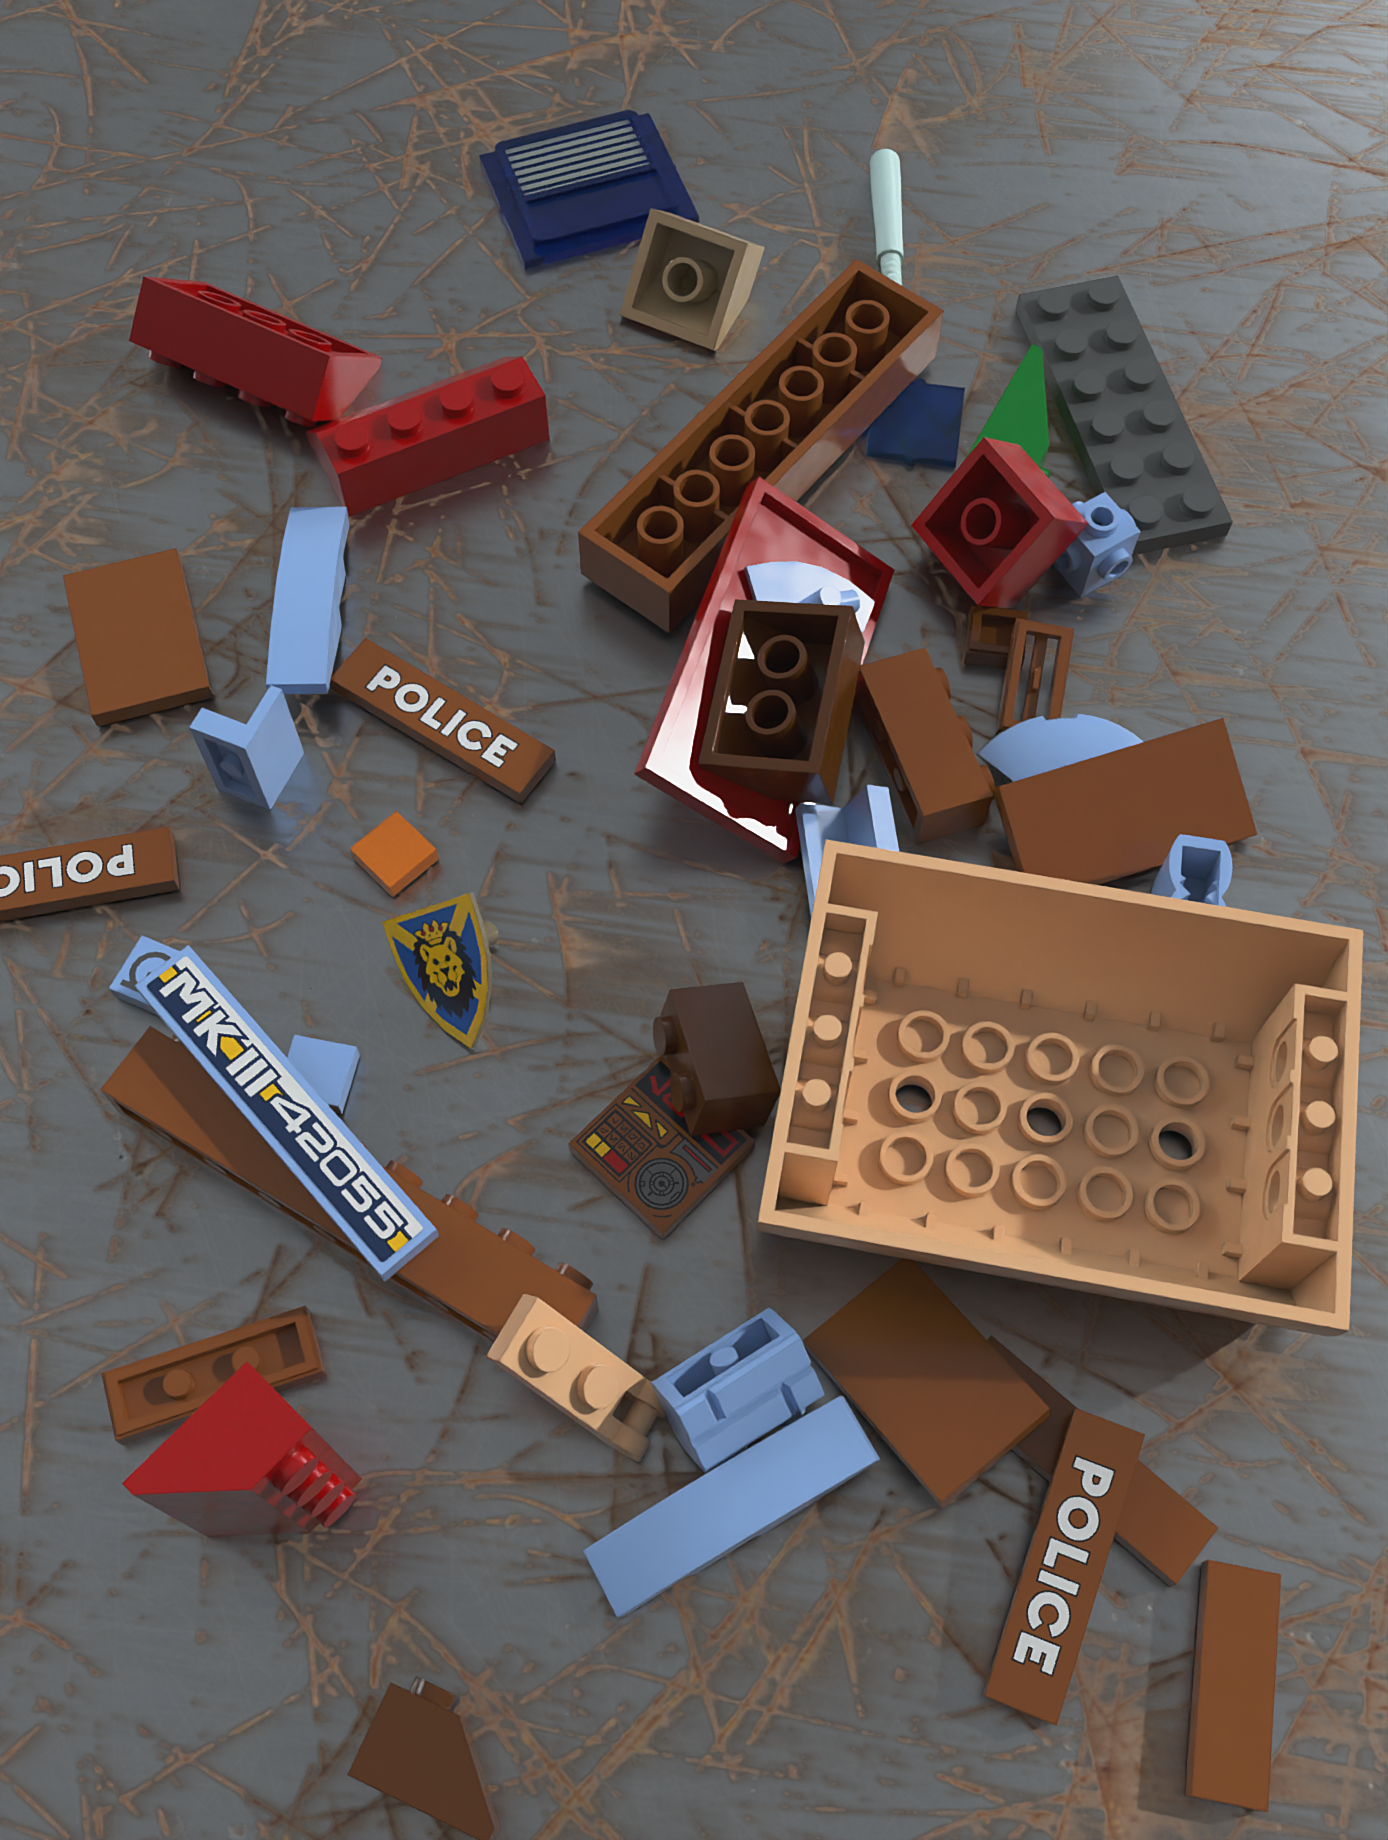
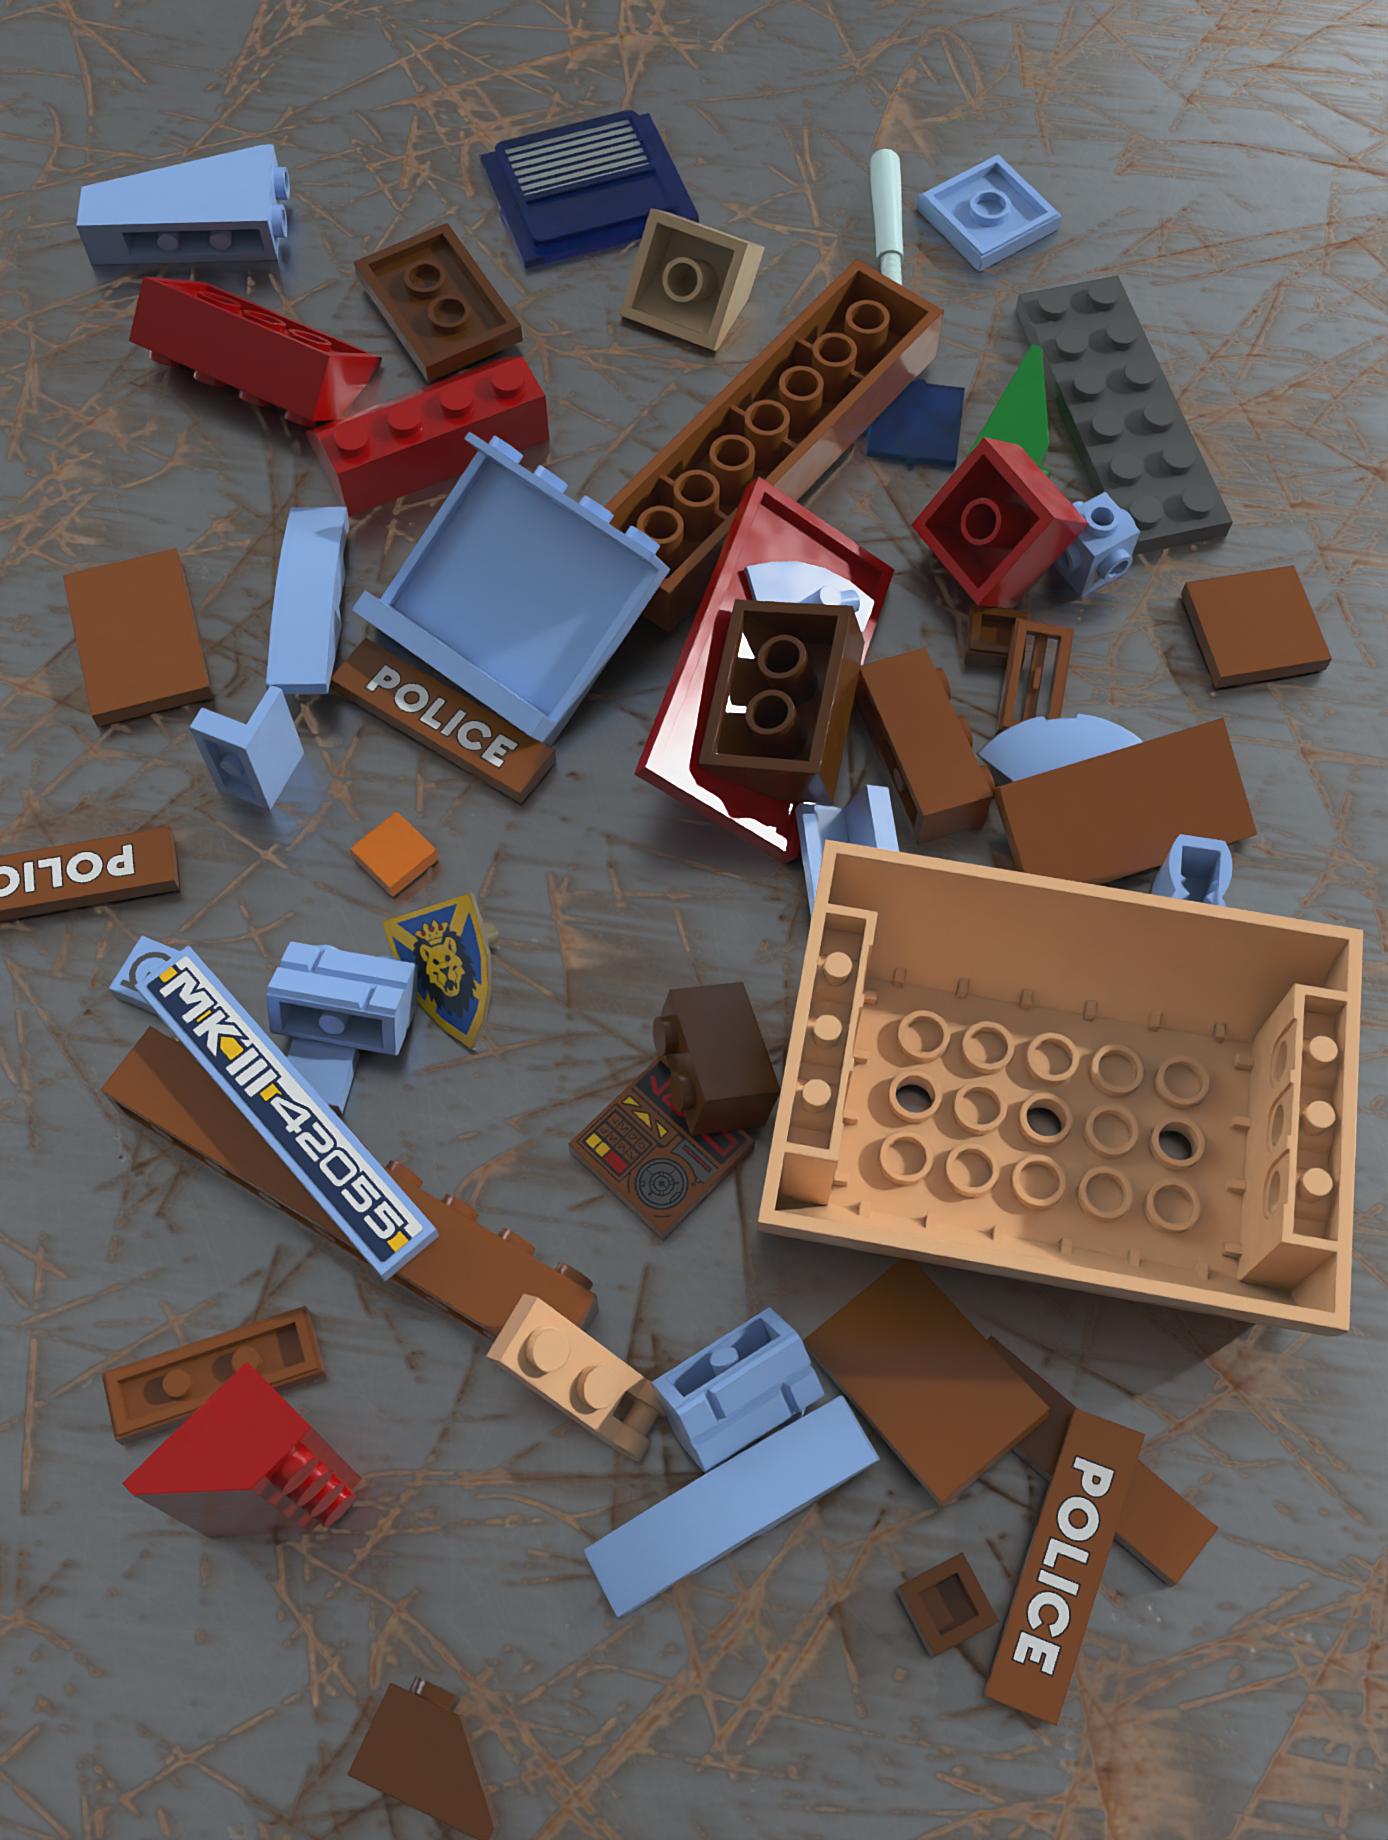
(189, 212): none -> light blue slope
(342, 998): none -> light blue brick
(438, 302): none -> reddish brown plate
(518, 590): none -> light blue panel
(947, 1605): none -> reddish brown plate
(988, 212): none -> light blue tile
(1234, 1686): dark orange tile -> none
(1255, 626): none -> dark orange tile

